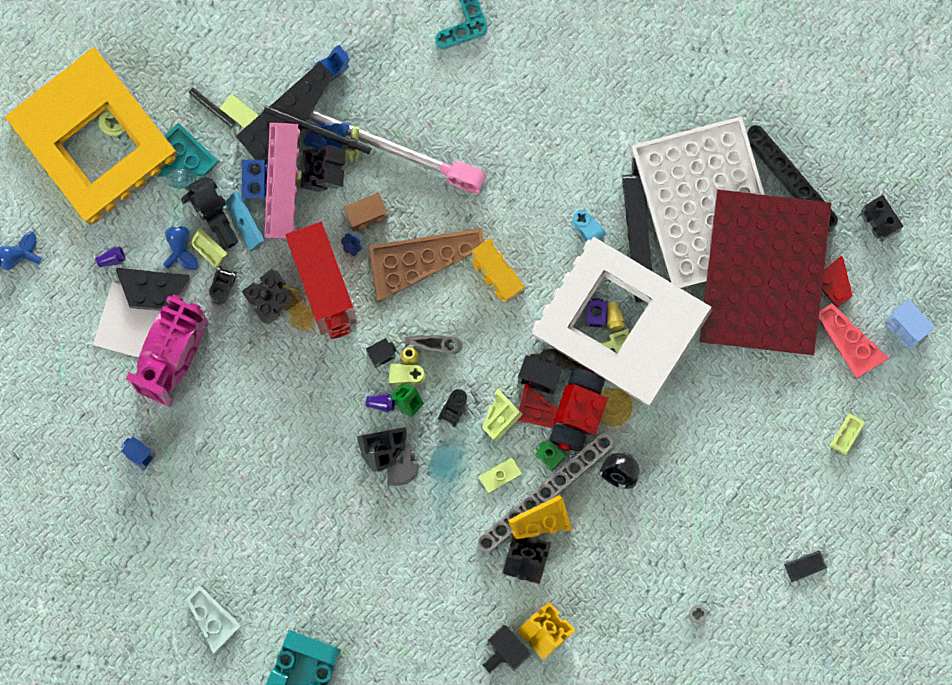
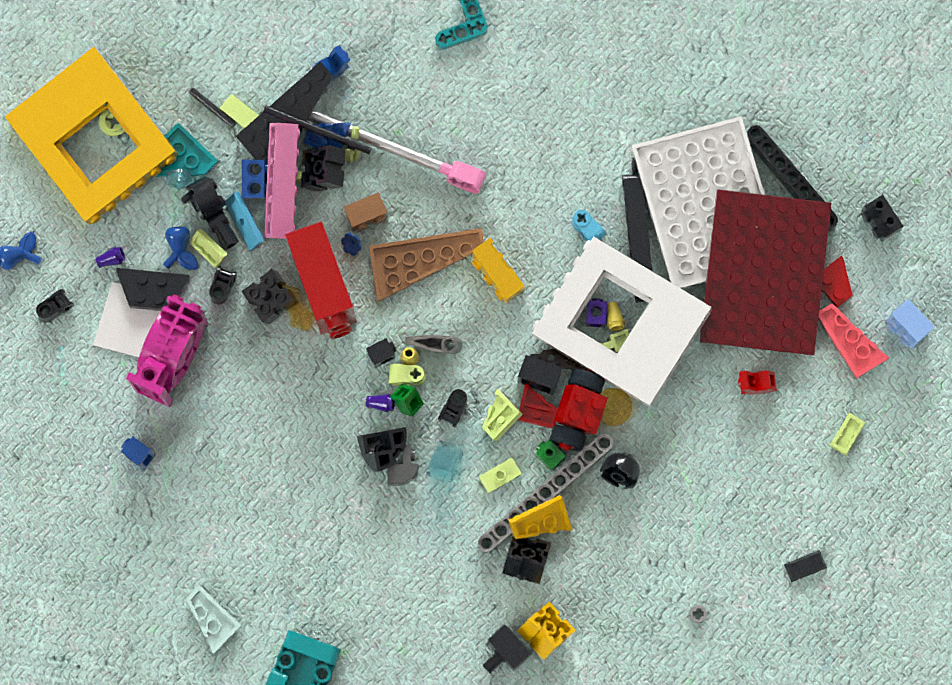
(55, 306): none -> black piece
(757, 382): none -> red brick

